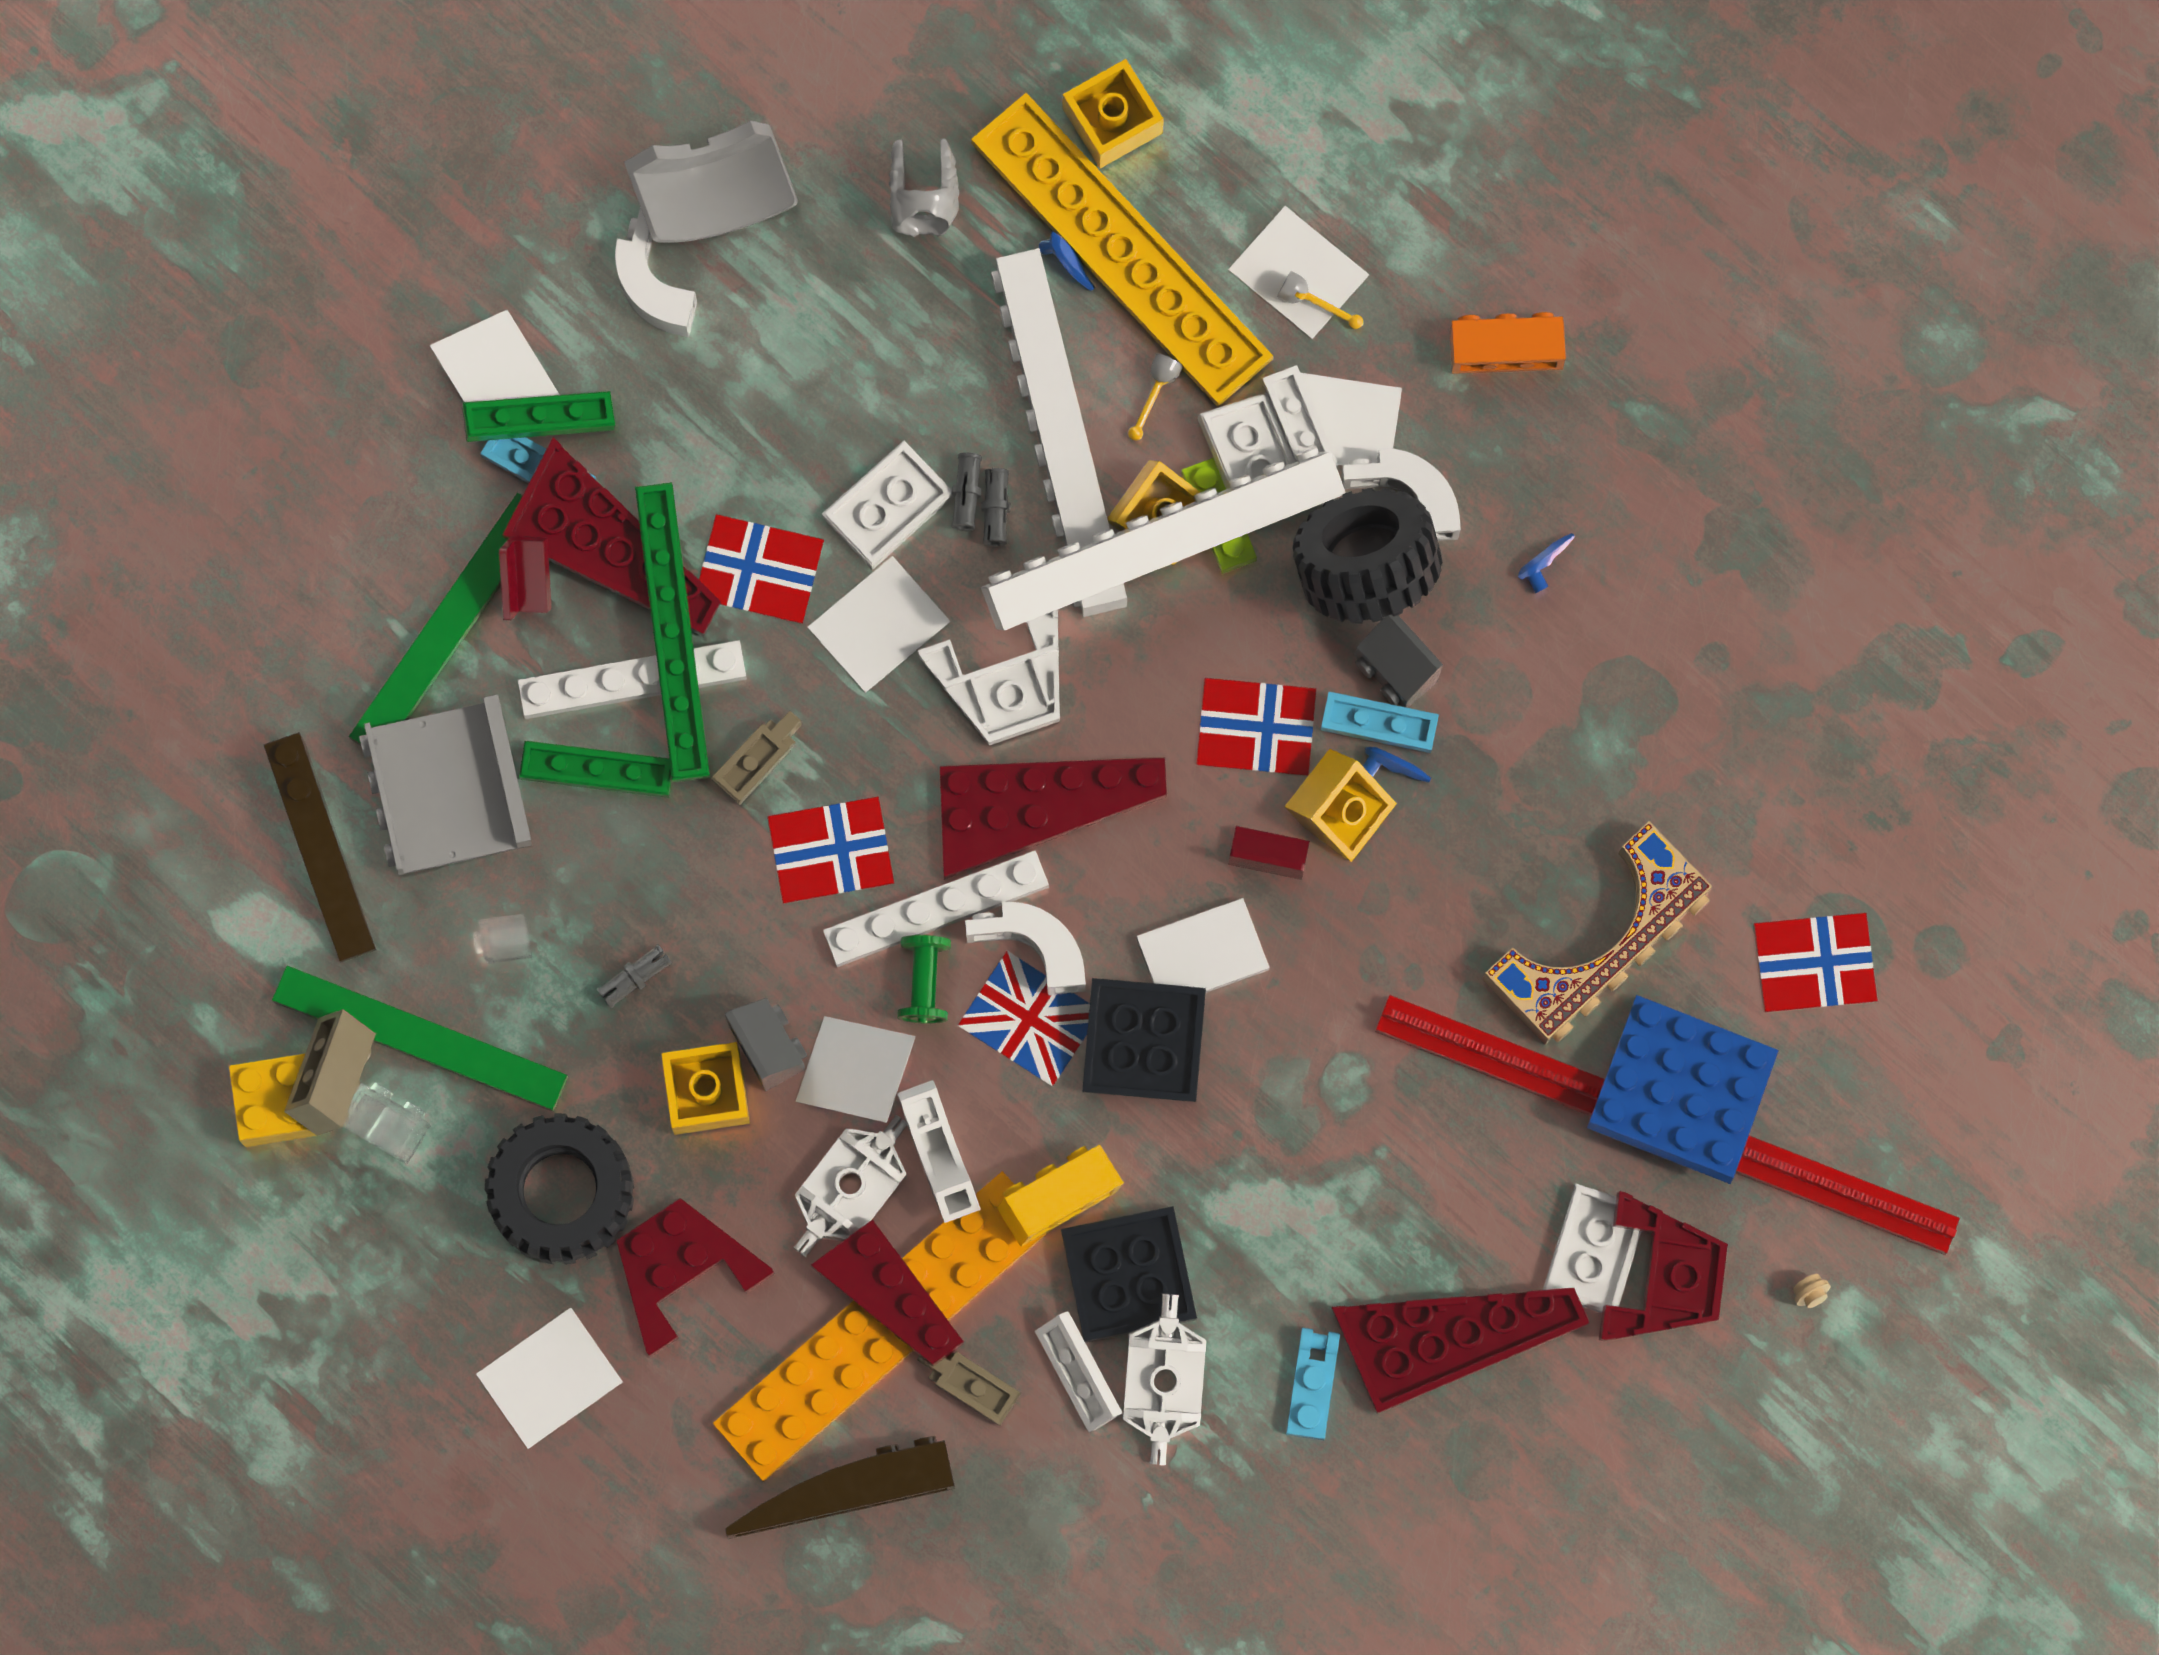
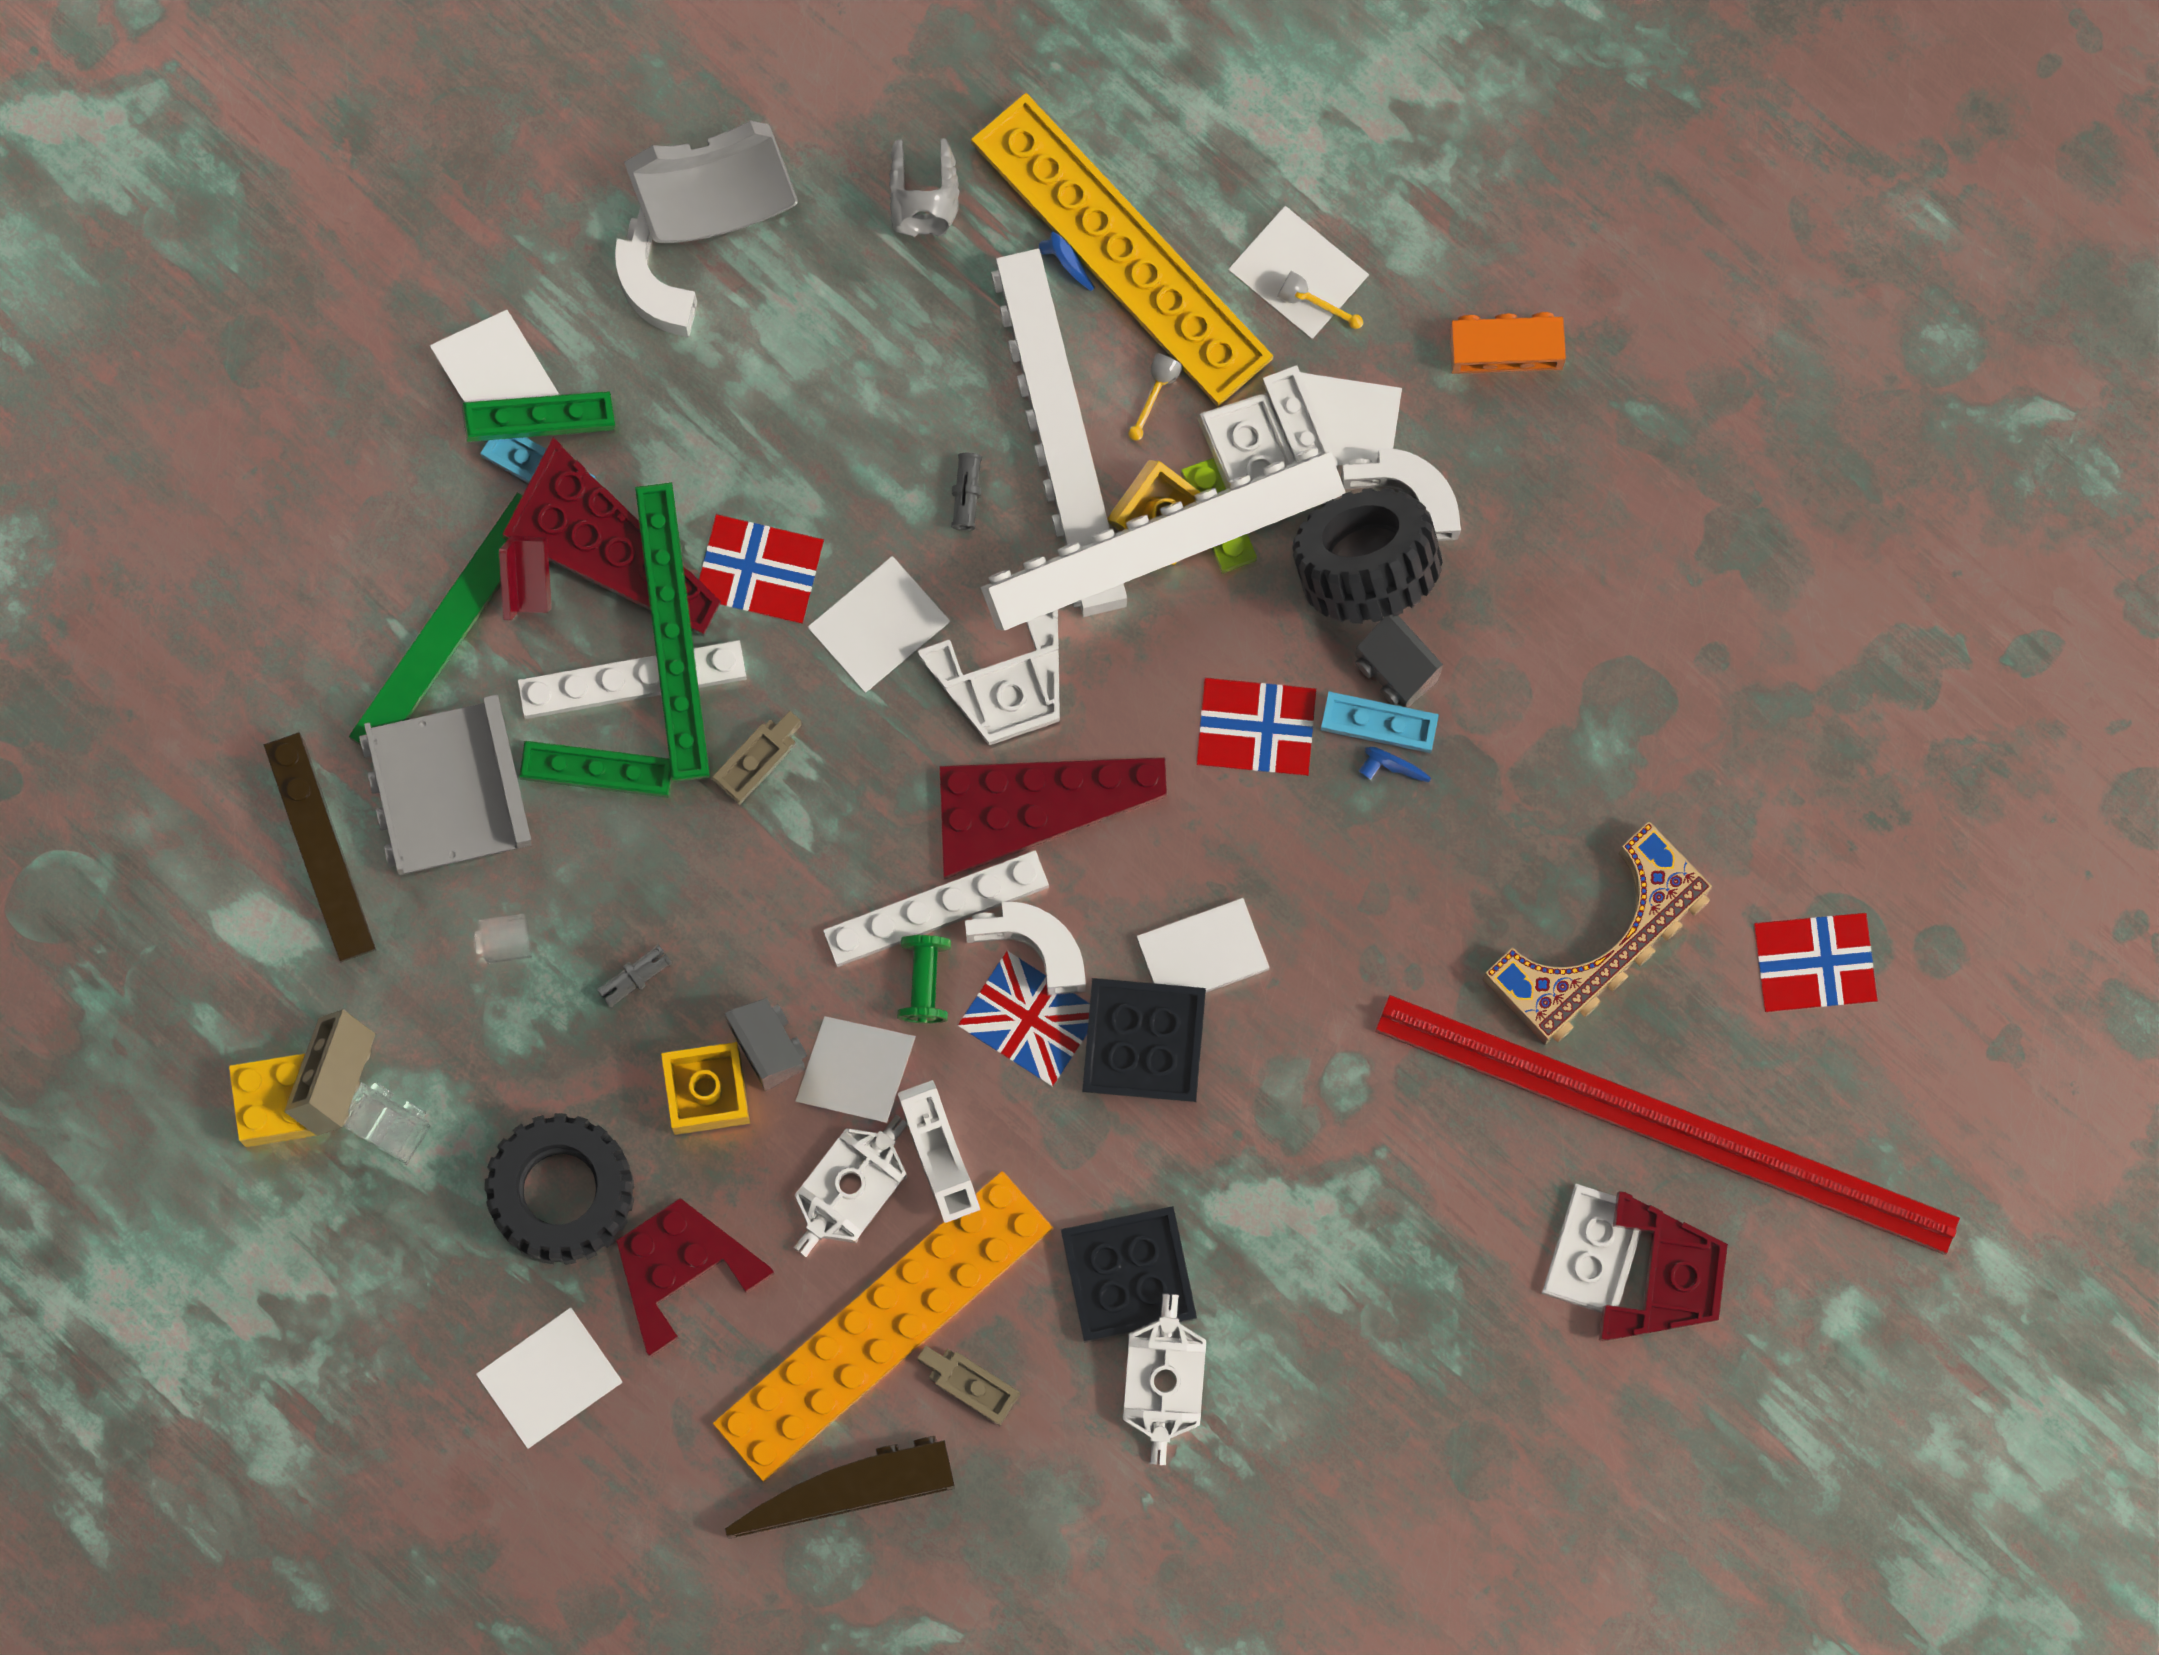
(425, 1039): green tile -> none
(830, 849): sticker -> none
(884, 1286): dark red wing -> none
(888, 504): white tile -> none
(995, 506): dark grey pin -> none
(1059, 1194): yellow brick -> none
(1078, 1371): white plate -> none
(1112, 113): yellow brick -> none
(1268, 852): dark red panel -> none
(1312, 1385): medium azure plate -> none
(1340, 804): yellow slope -> none
(1434, 1342): dark red wing -> none
(1545, 558): blue bar -> none
(1683, 1089): blue plate -> none
(1811, 1291): tan plate -> none

